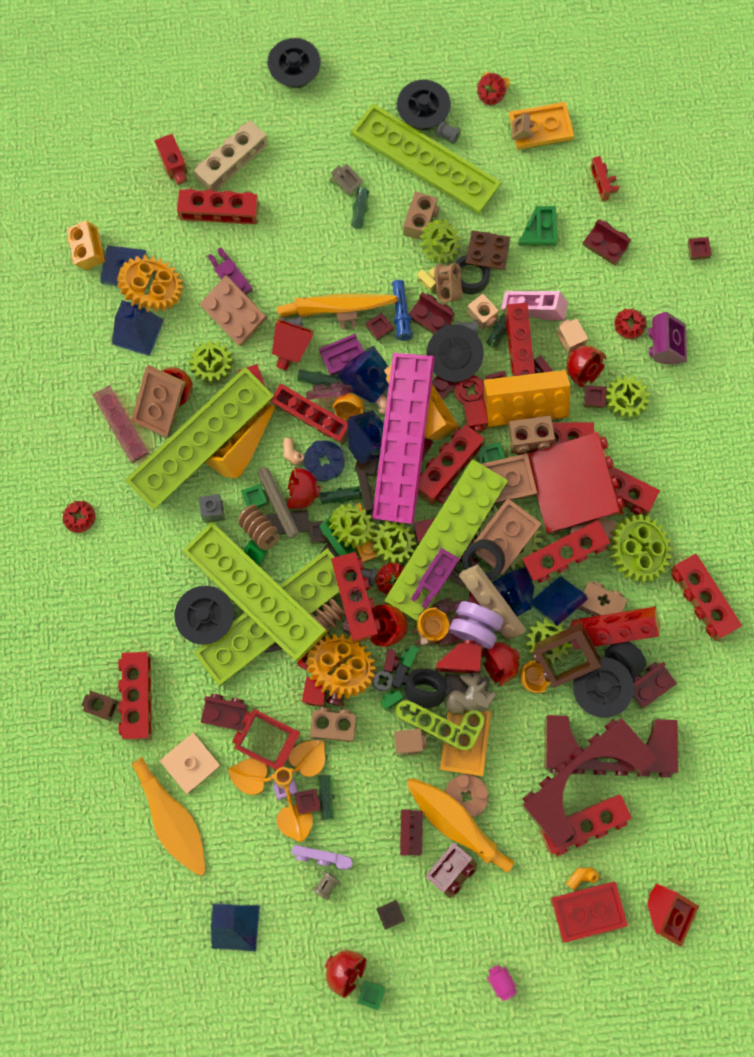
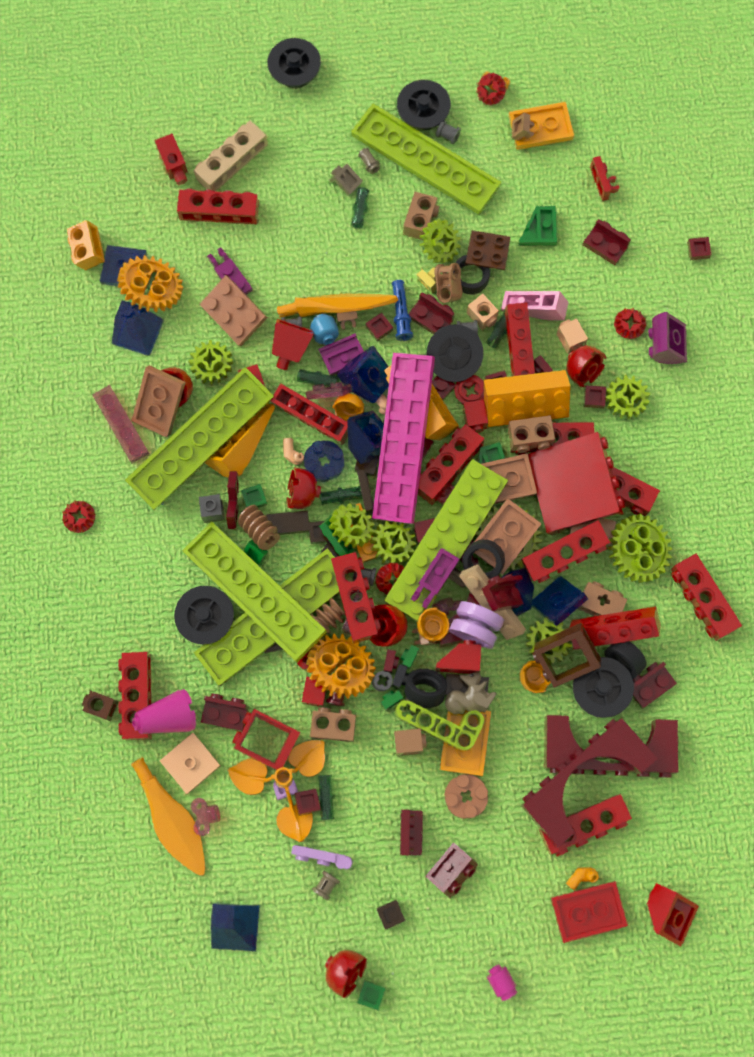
(166, 715): none -> dark pink cone
(205, 816): none -> piece
(233, 507): none -> dark red tile
(278, 503): dark tan axle -> none
(324, 329): none -> dark azure head
(371, 164): none -> dark tan pin
(456, 822): light orange animal -> none
(501, 662): red cylinder -> none
(502, 593): none -> dark red bracket

